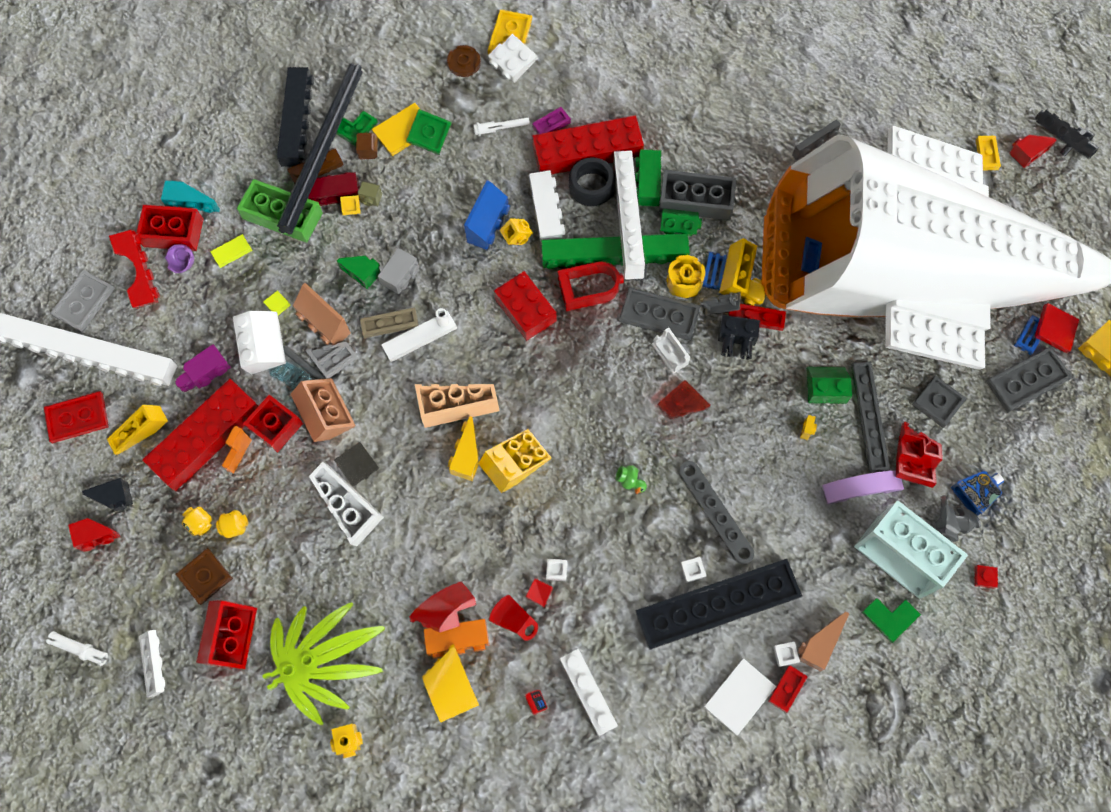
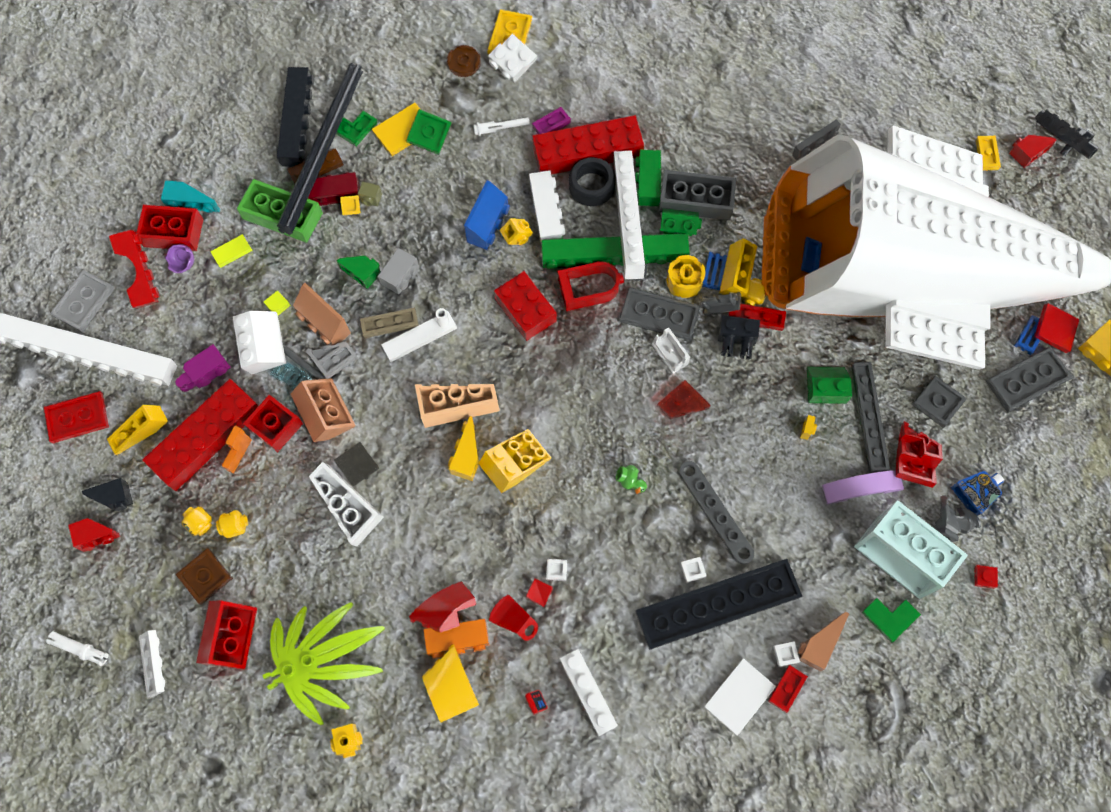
(367, 146): reddish brown piece -> none

